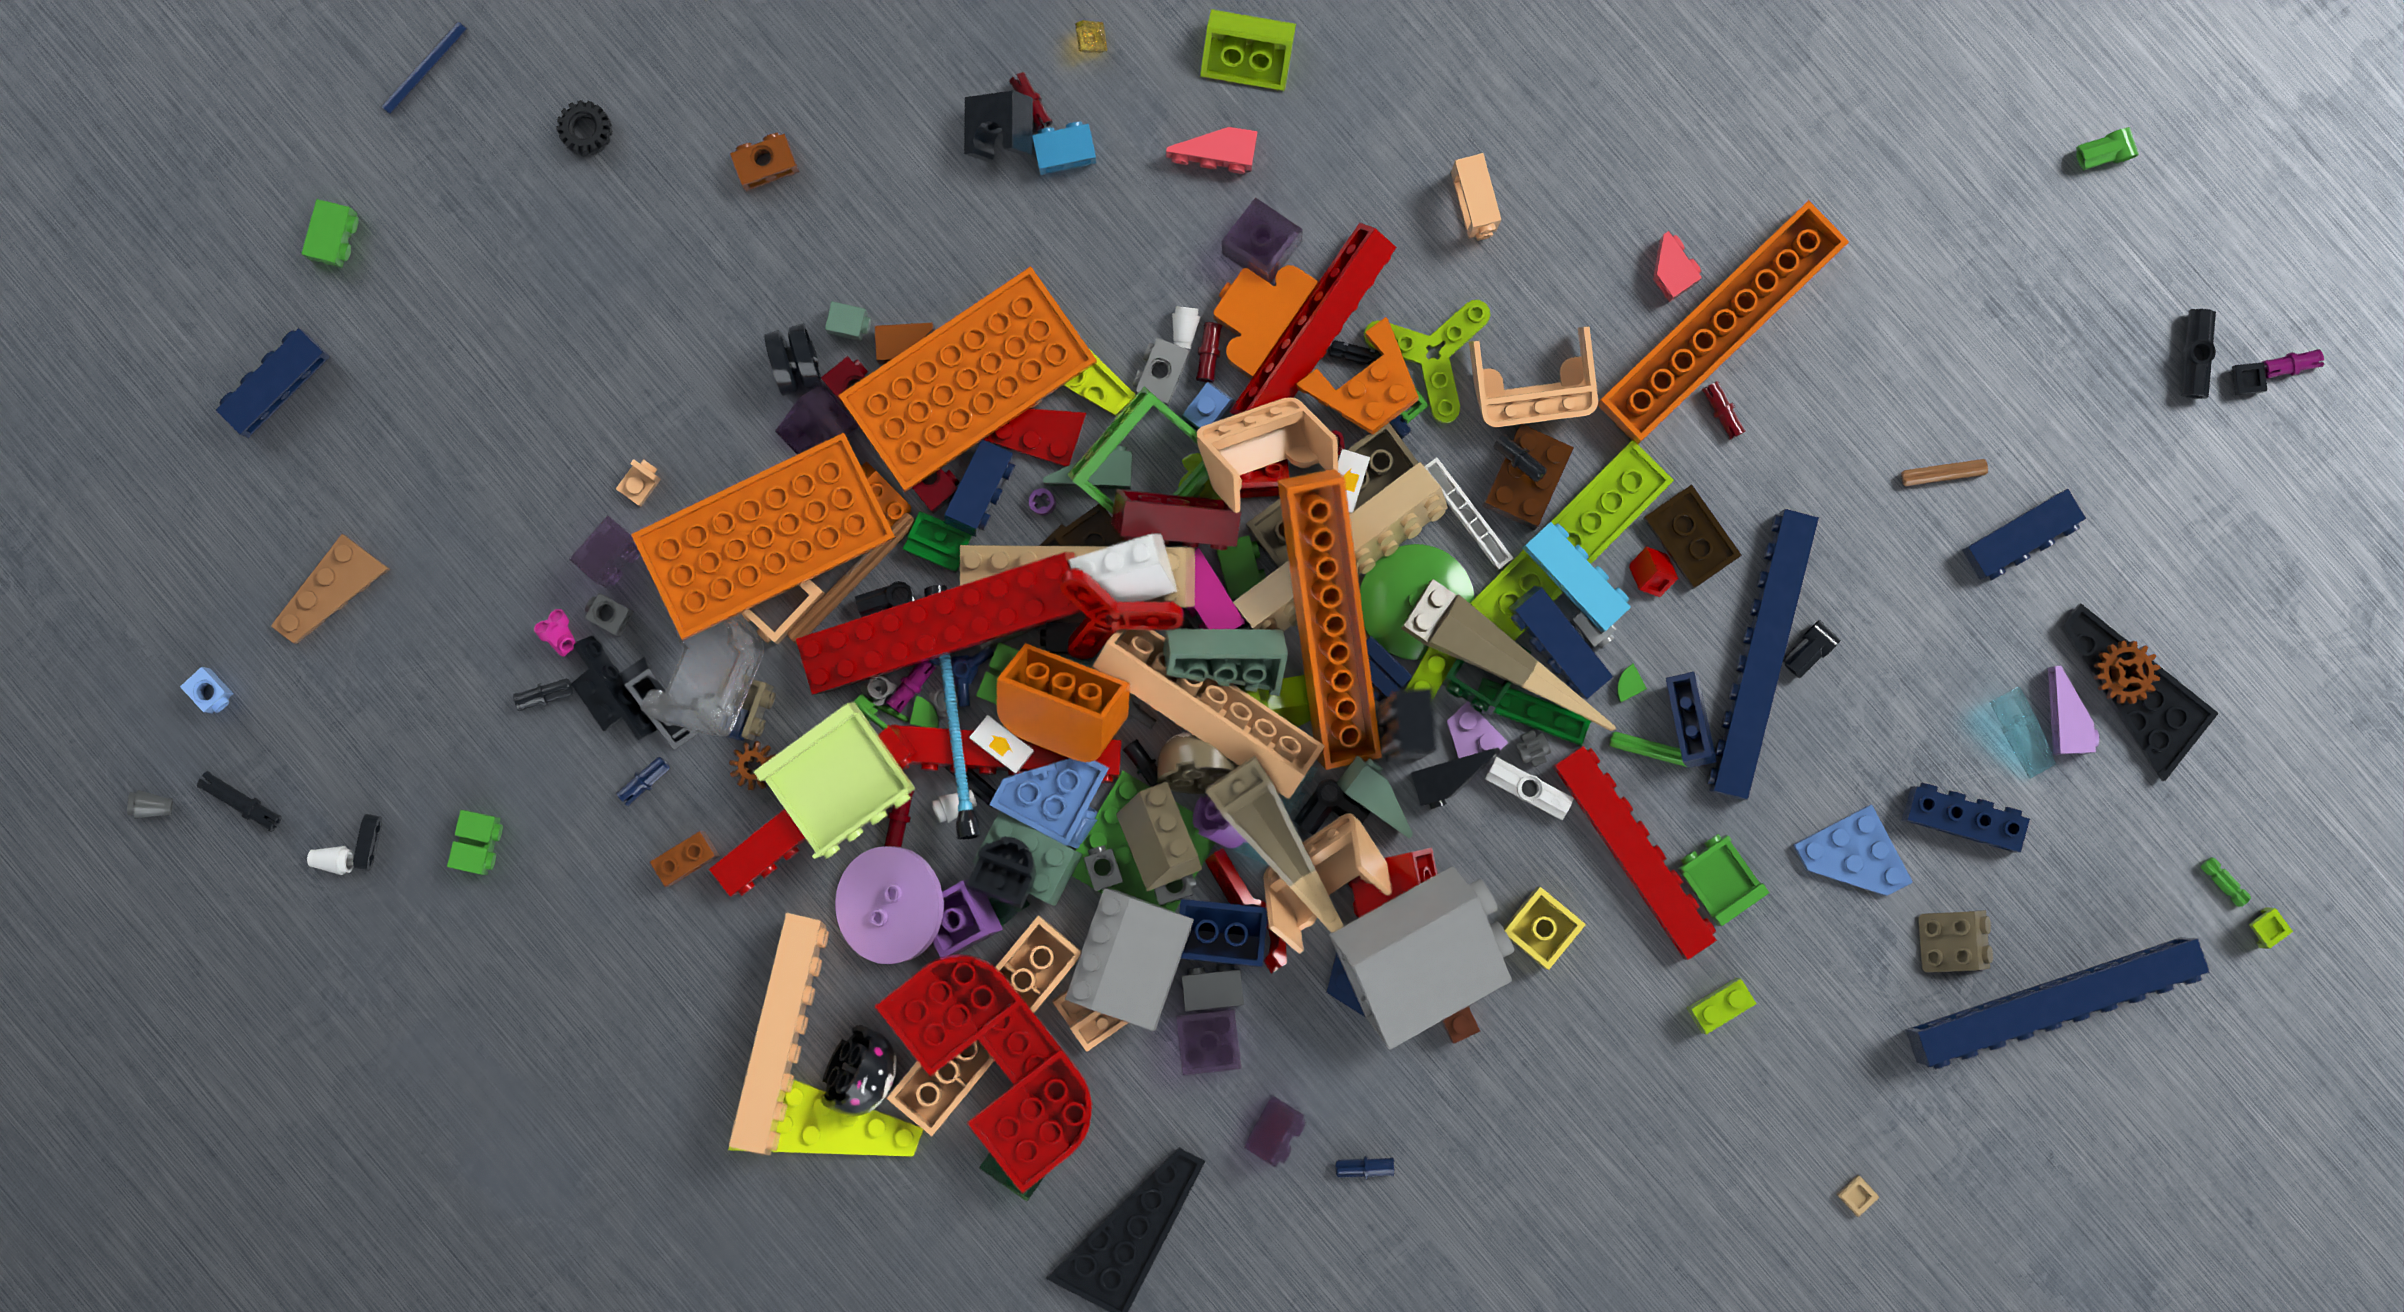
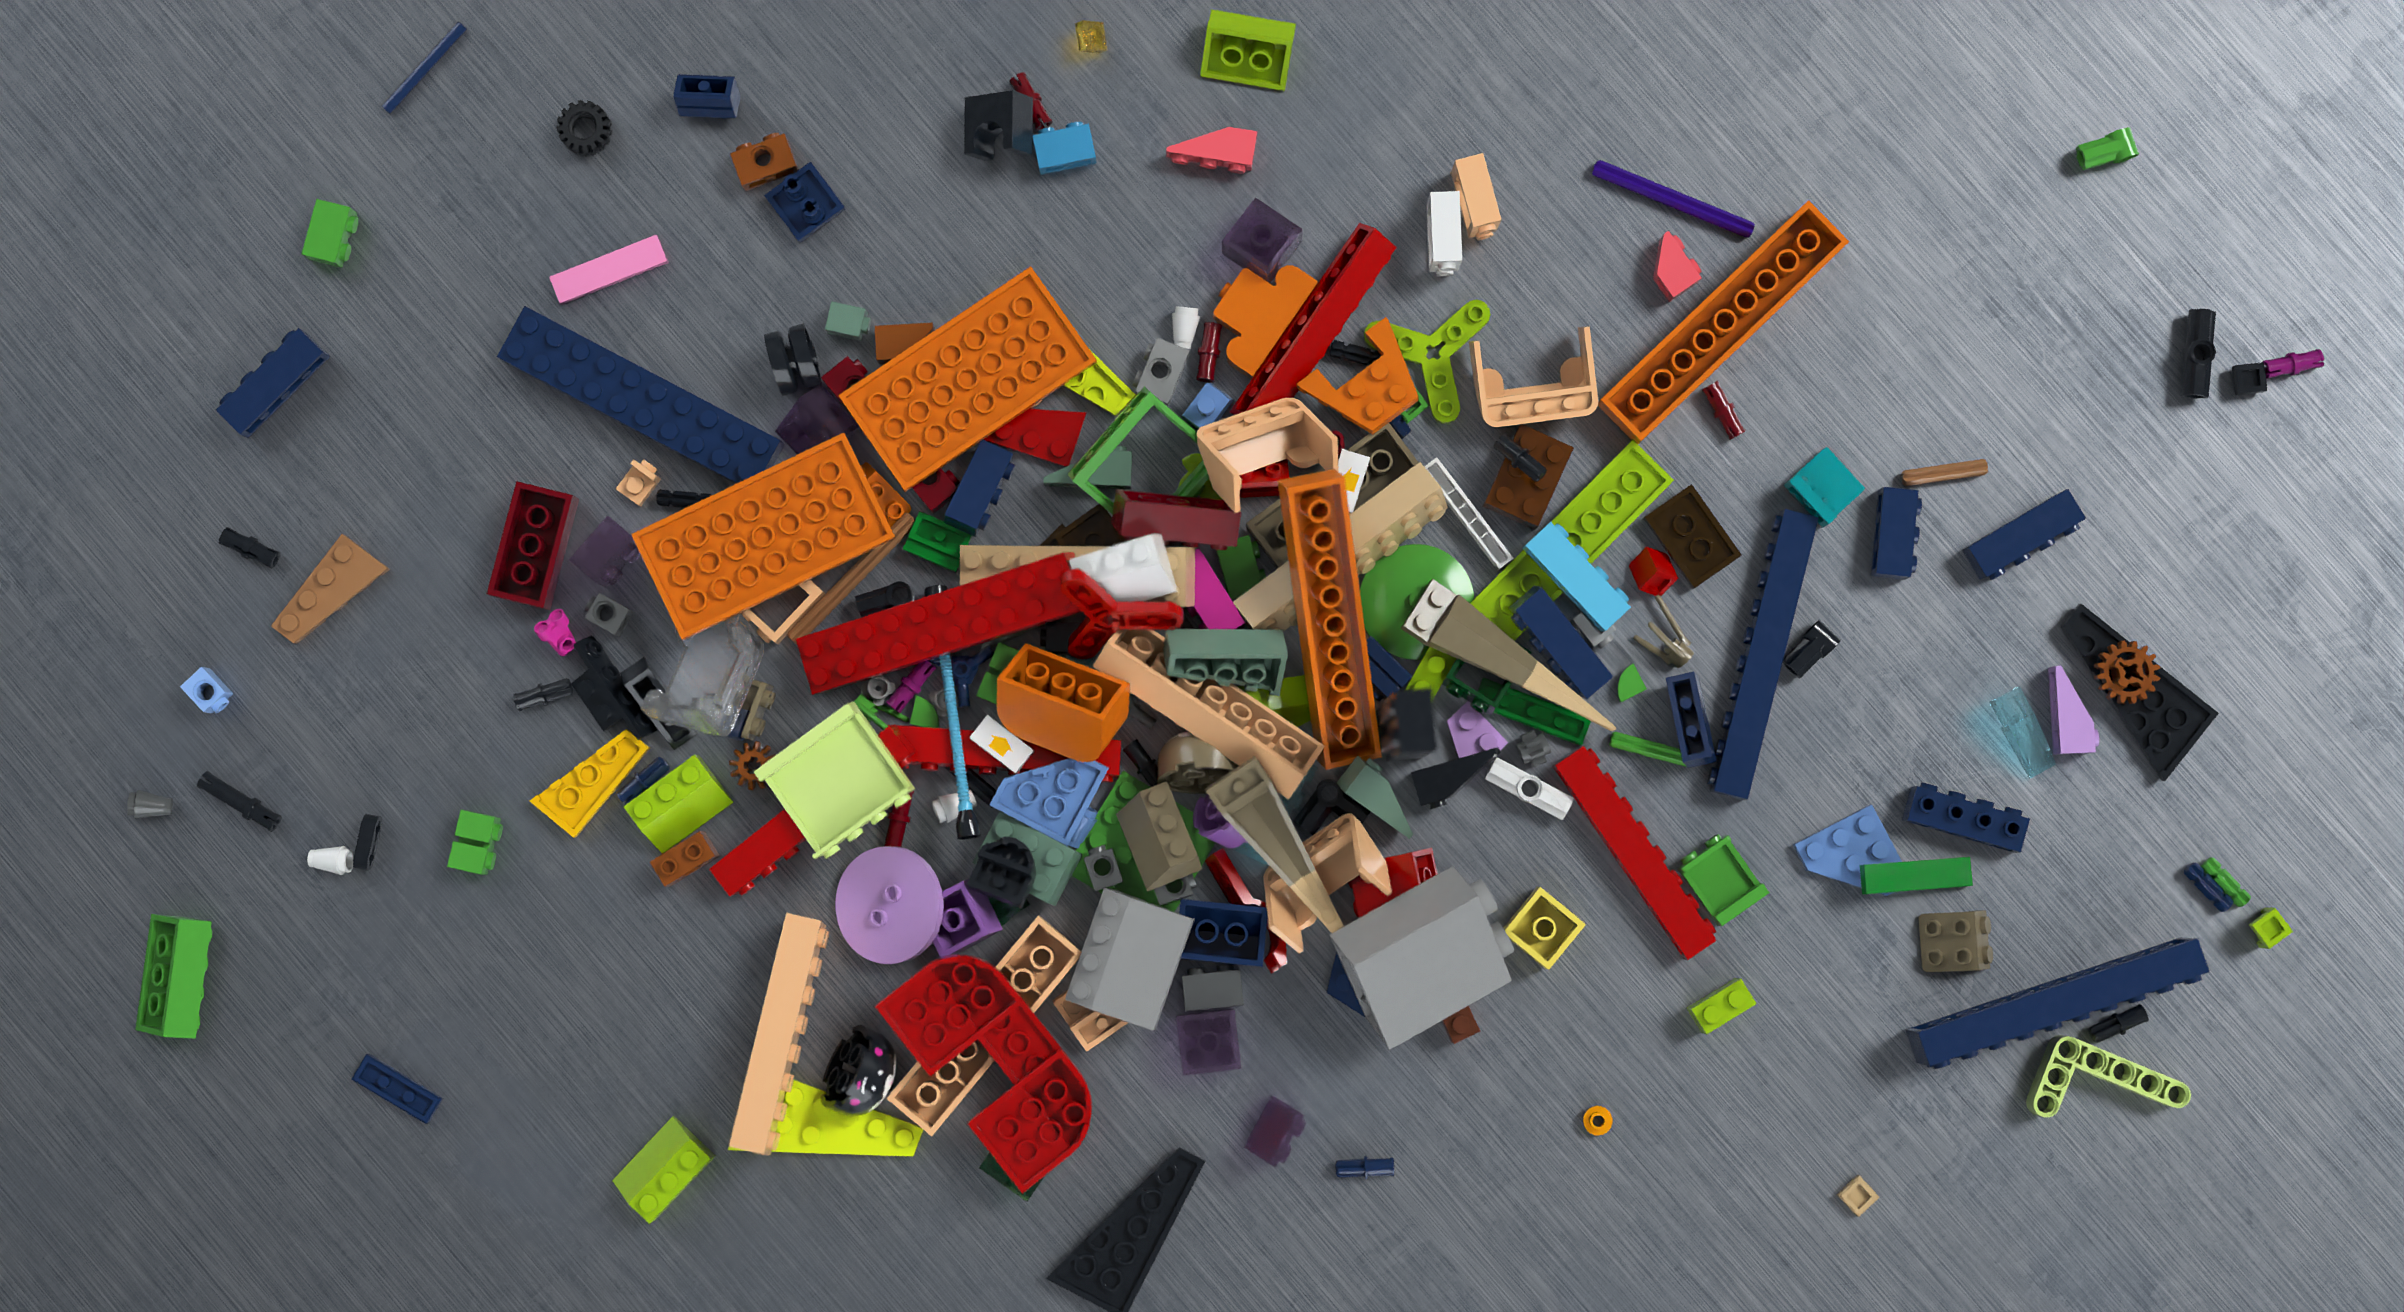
(173, 976): none -> bright green slope
(249, 547): none -> black pin
(397, 1088): none -> dark blue tile
(533, 545): none -> dark red brick
(586, 788): none -> yellow wing
(608, 269): none -> bright pink tile
(638, 398): none -> dark blue brick
(662, 1169): none -> lime slope
(678, 804): none -> lime slope
(679, 498): none -> black axle
(706, 96): none -> dark blue brick
(805, 202): none -> dark blue plate
(1040, 493): medium lavender bush -> none
(1444, 232): none -> white window
(1588, 1120): none -> light orange plate
(1673, 198): none -> dark purple axle
(1676, 650): none -> dark tan plant
(1824, 487): none -> teal bracket
(1895, 533): none -> dark blue brick
(1916, 875): none -> green tile
(2103, 1069): none -> yellowish green beam
(2118, 1023): none -> black axle
(2208, 887): none -> dark blue axle

